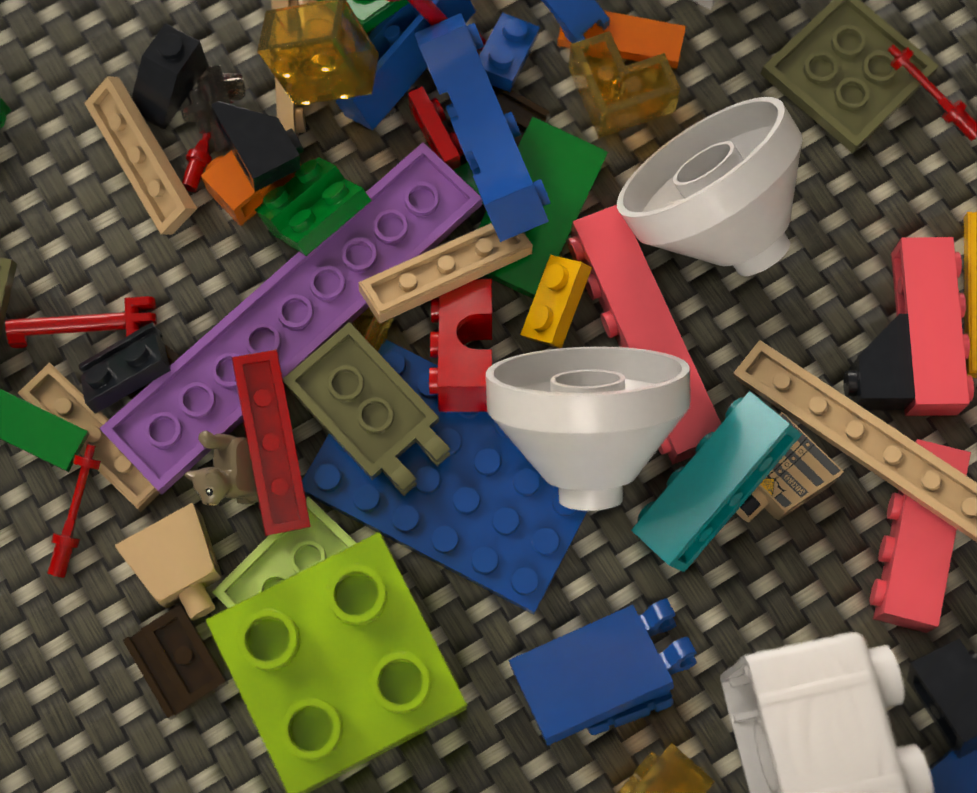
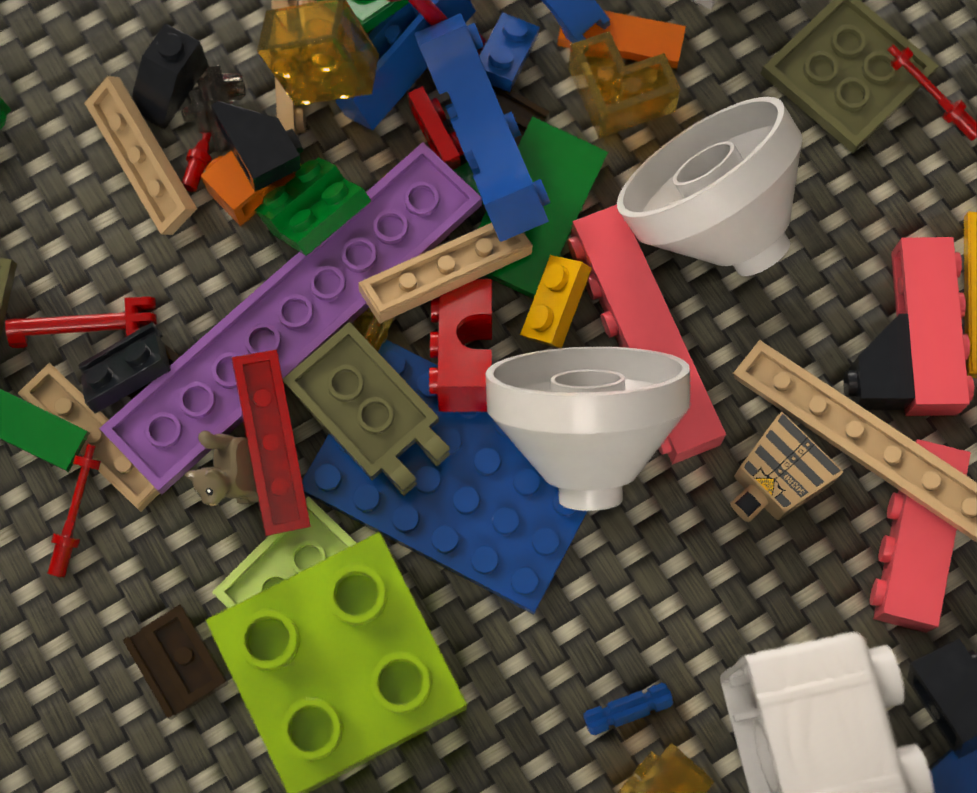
(175, 561): tan torso -> none
(600, 670): blue tile -> none
(715, 481): teal brick -> none

